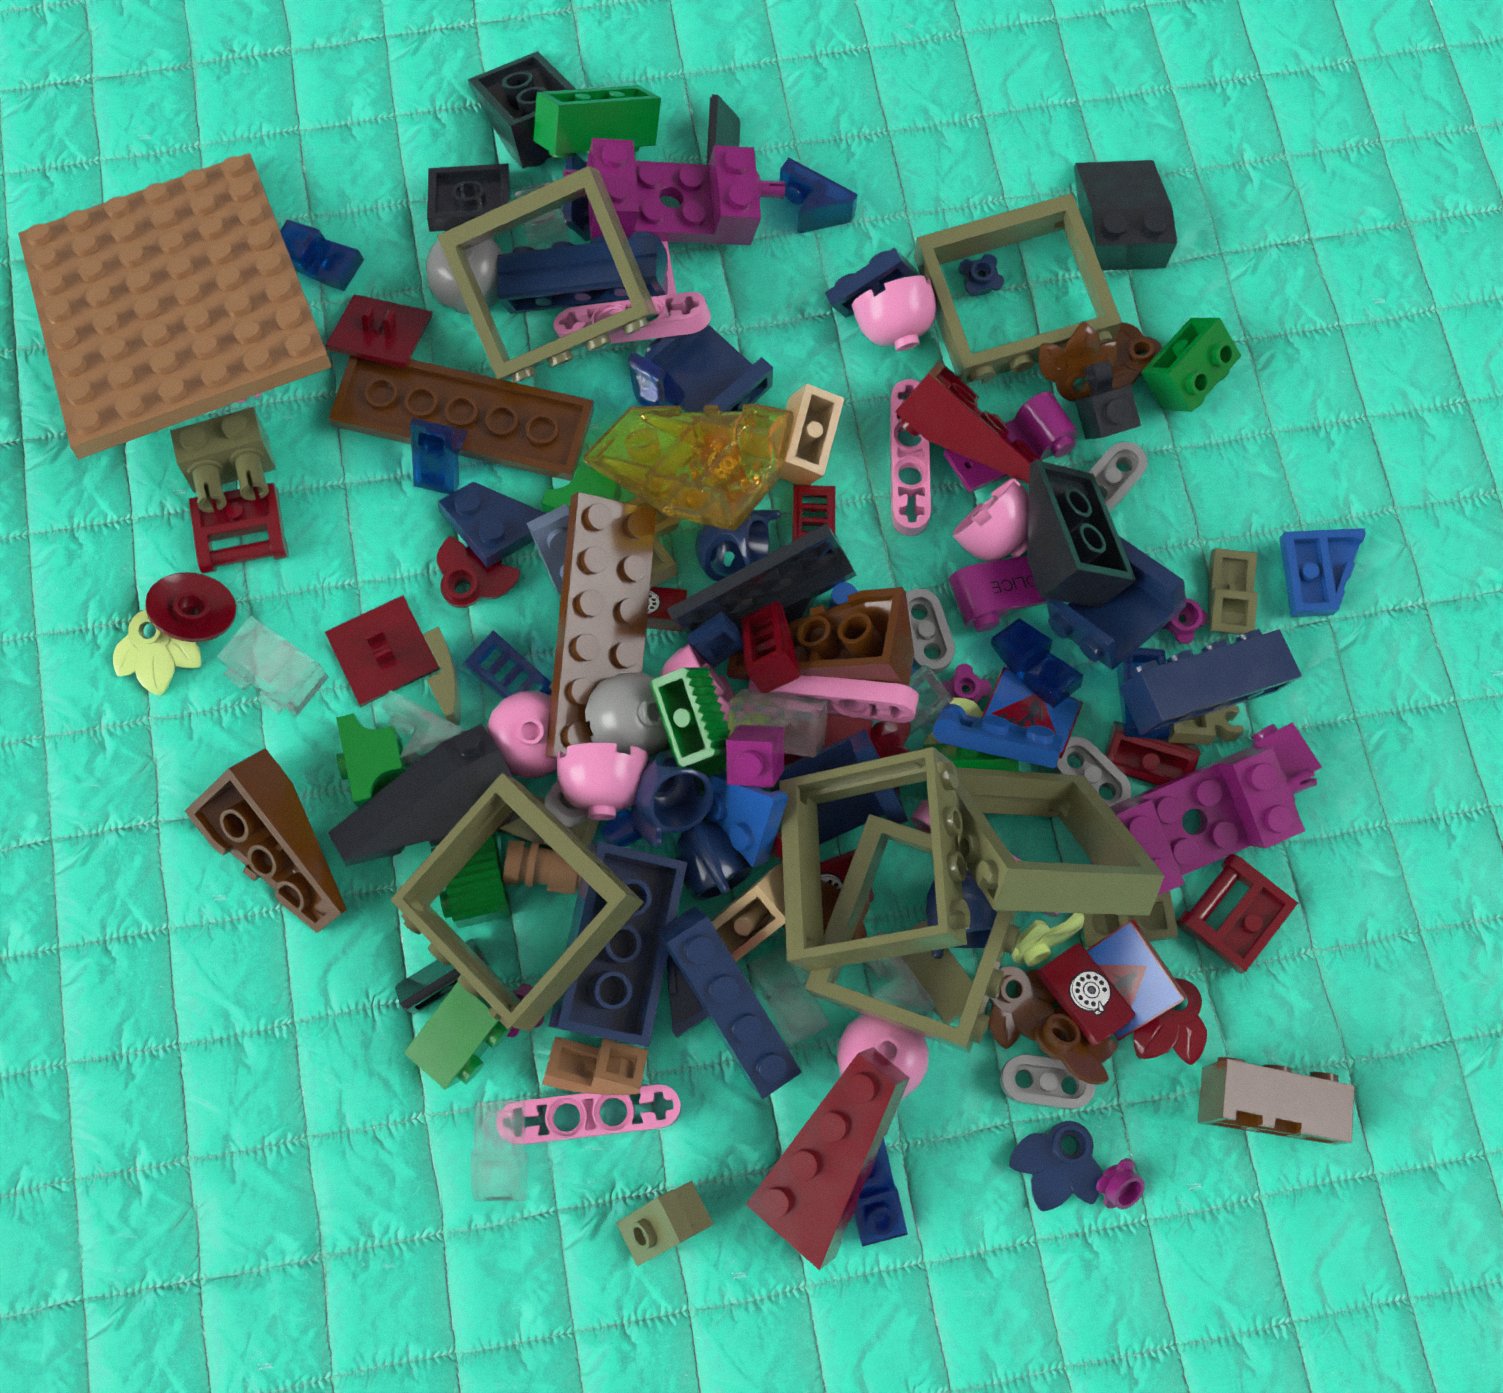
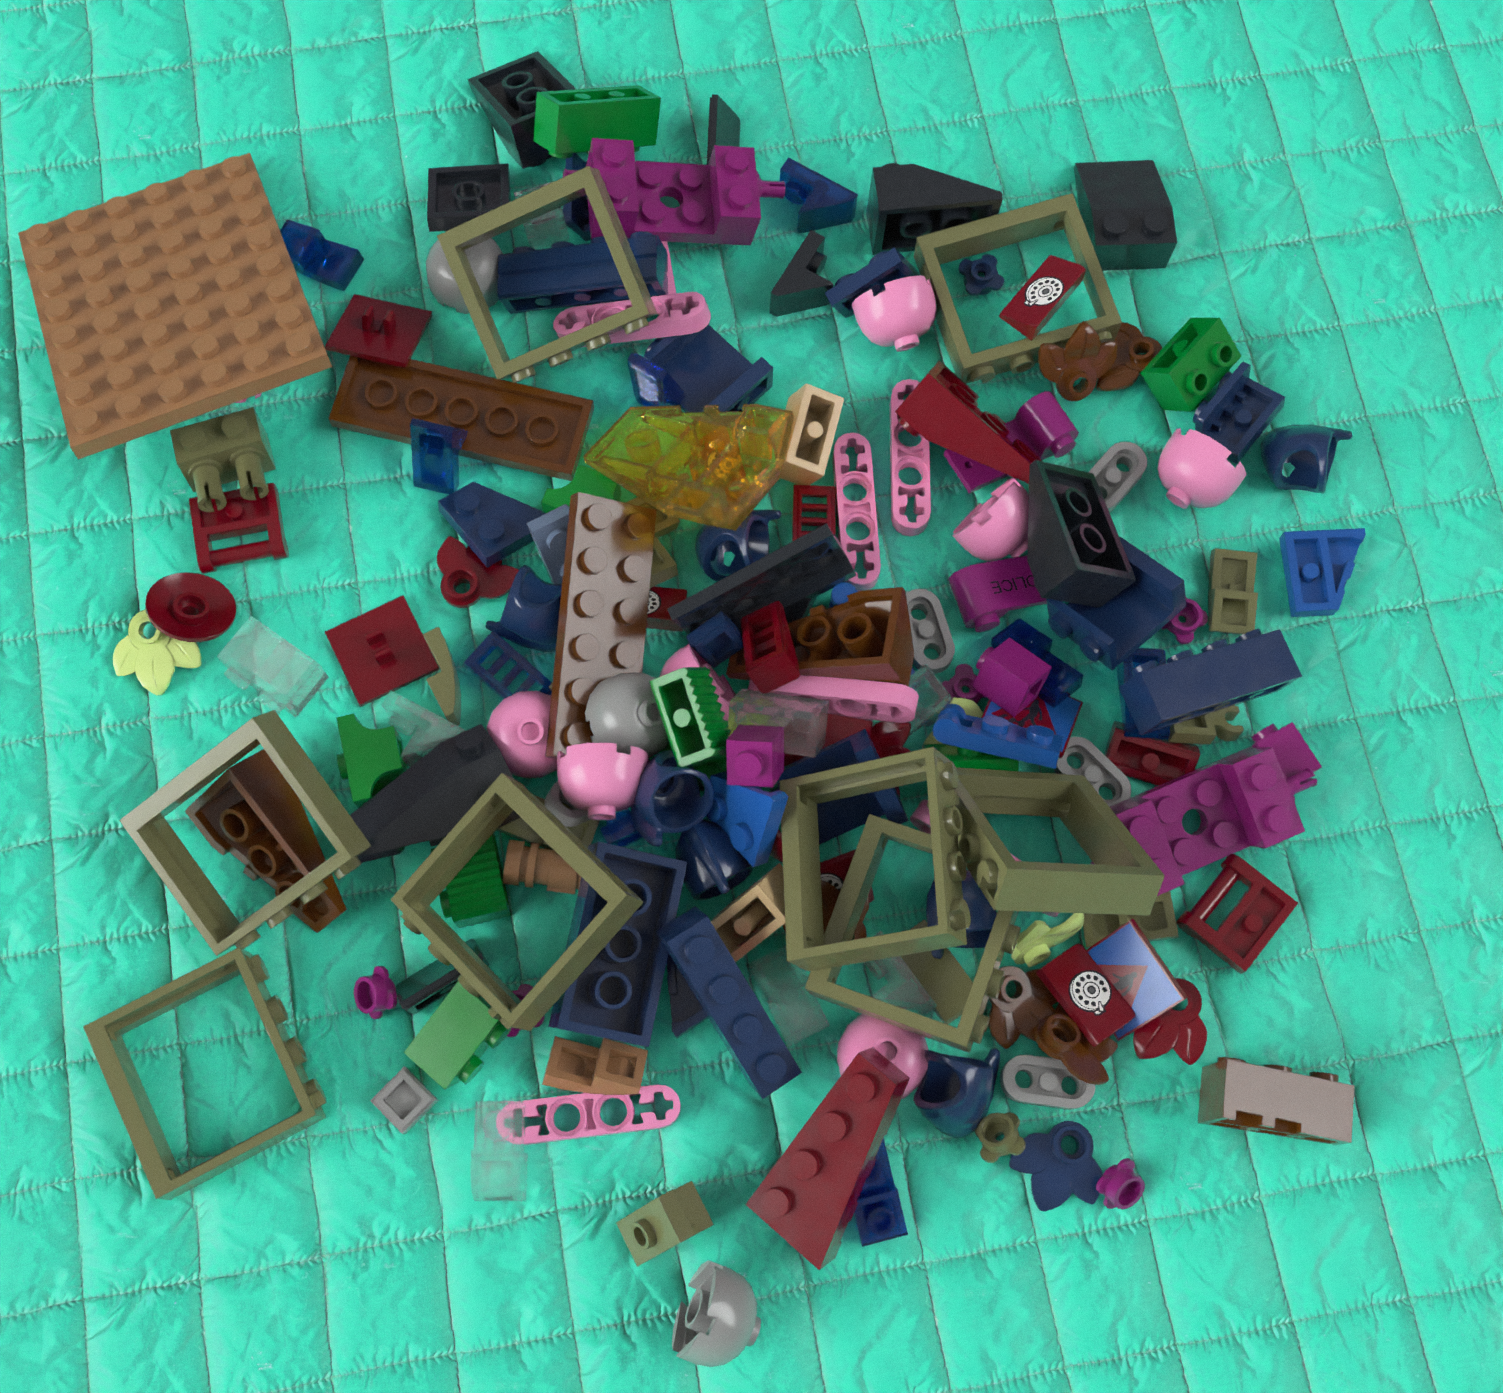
(131, 1096): none -> olive window
(183, 874): none -> olive window
(375, 993): none -> magenta plate
(404, 1100): none -> light grey tile
(530, 612): none -> dark blue piece
(718, 1318): none -> light grey cylinder
(800, 284): none -> black slope
(857, 511): none -> bright pink beam
(920, 201): none -> black slope
(957, 1091): none -> dark blue piece
(994, 1126): none -> olive plate
(1010, 676): none -> magenta brick
(1042, 295): none -> dark red slope
(1107, 408): black brick -> none
(1198, 471): none -> bright pink cylinder
(1238, 412): none -> dark blue bracket
(1307, 449): none -> dark blue piece

